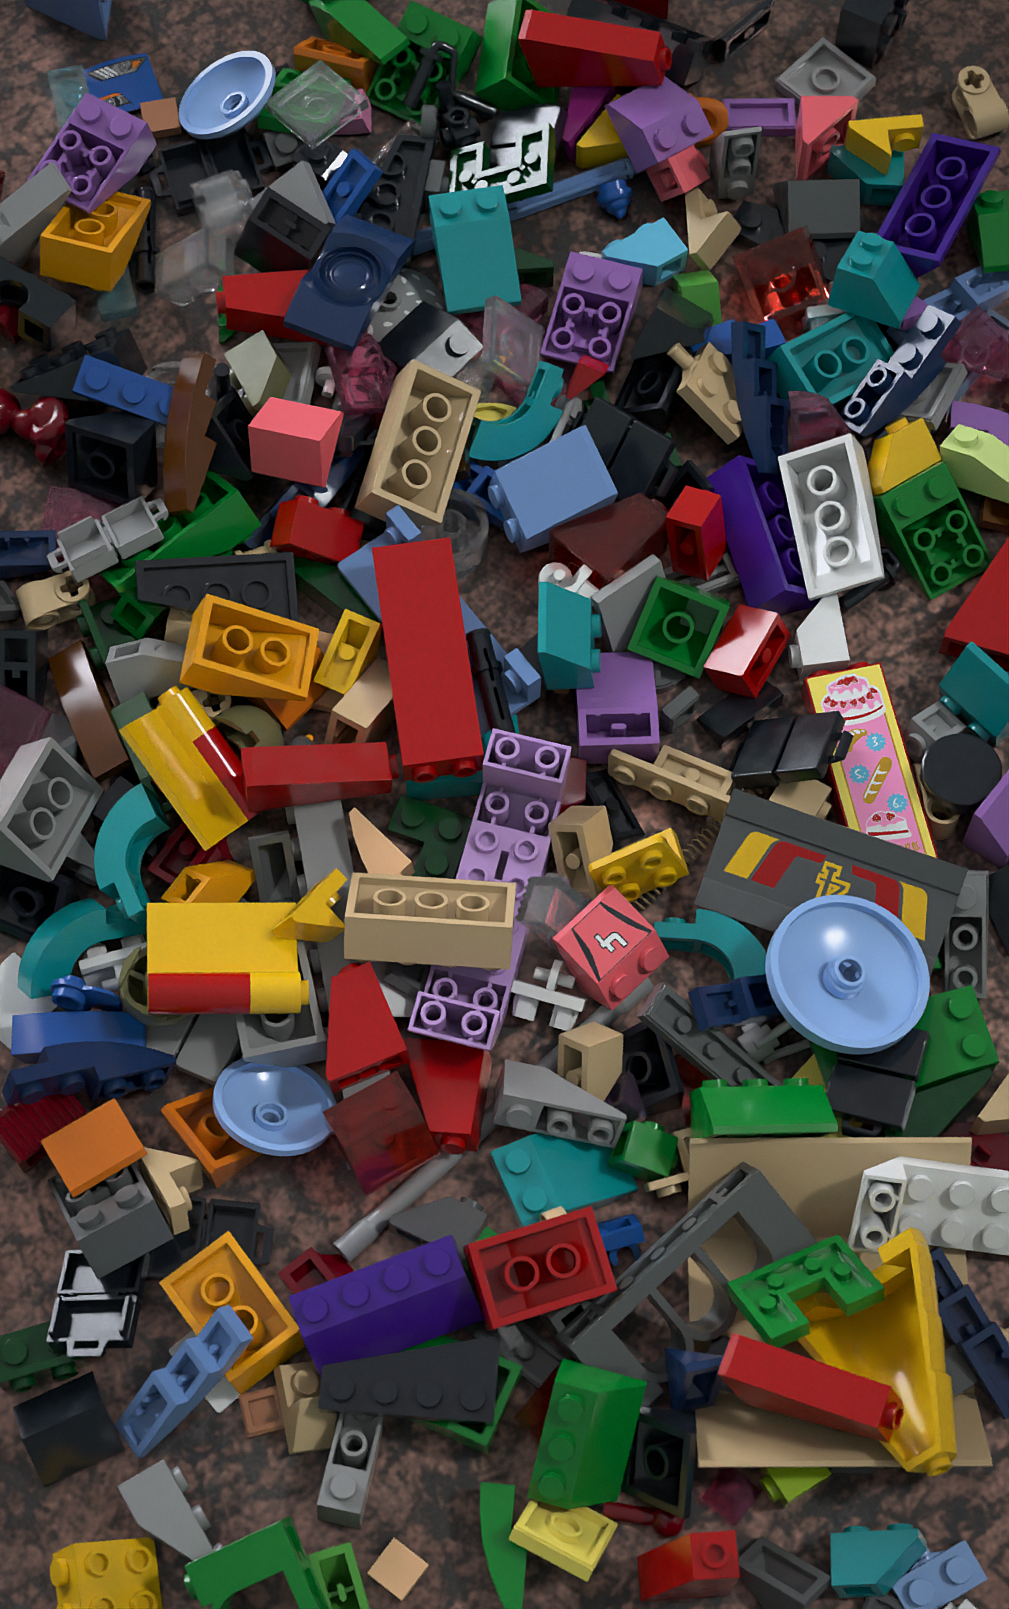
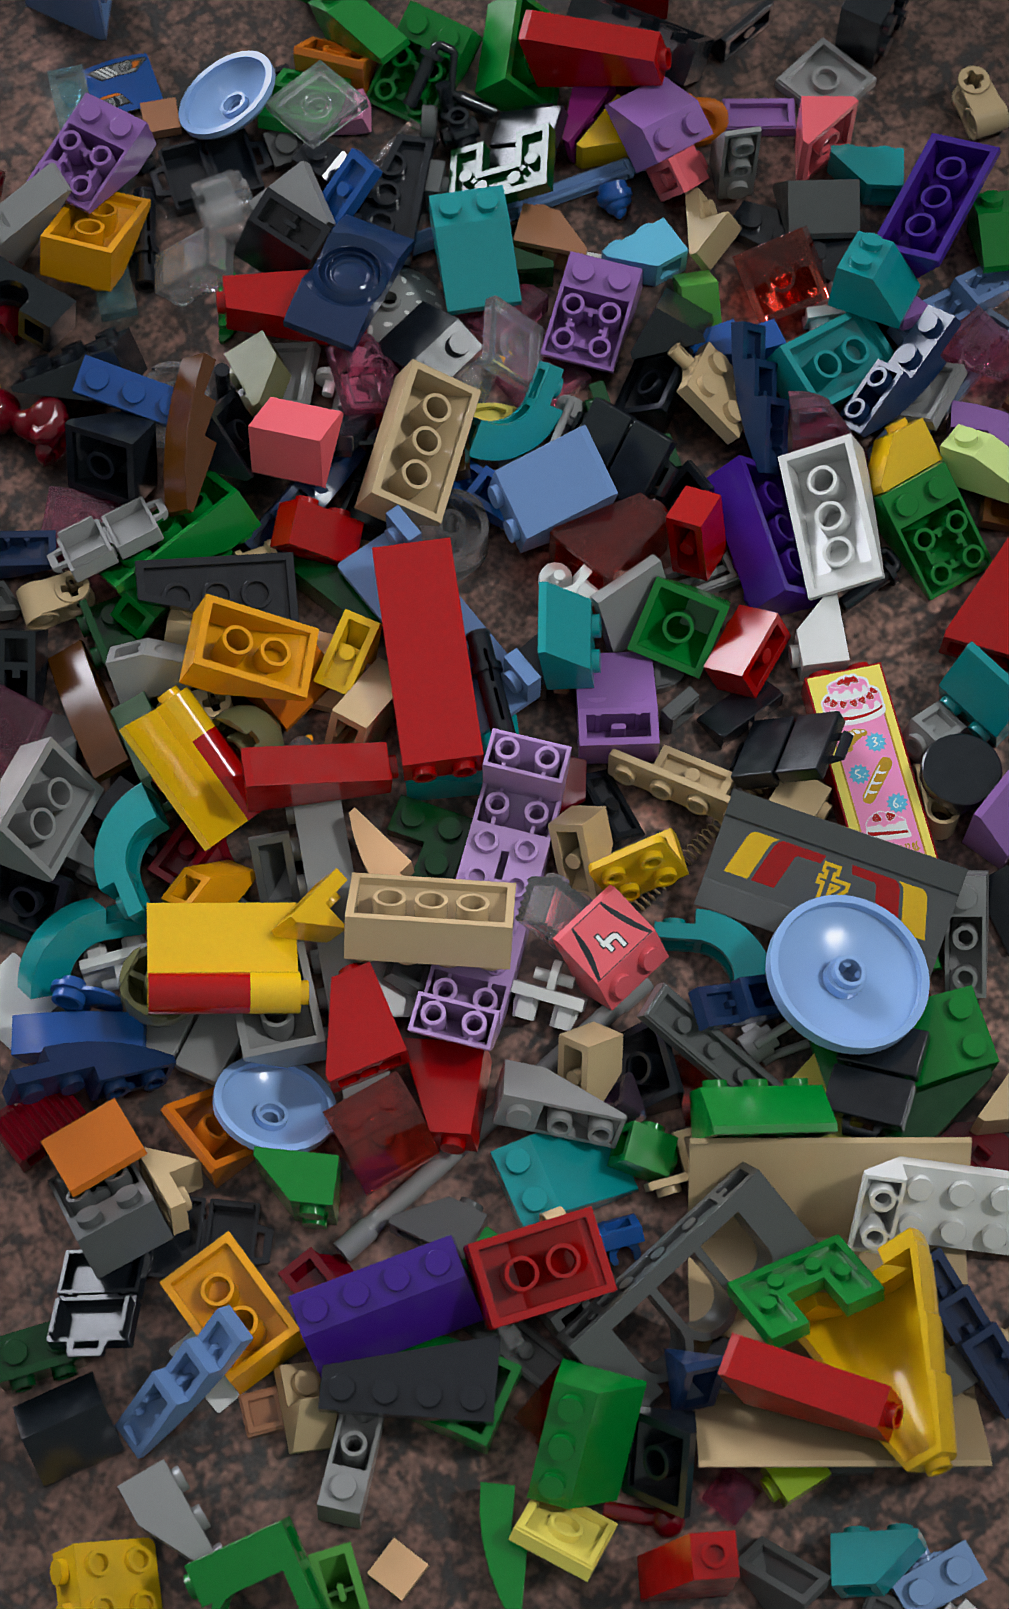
(304, 1183): none -> green slope
(547, 234): none -> nougat slope
(585, 373): red slope -> none
(876, 138): yellow slope -> none

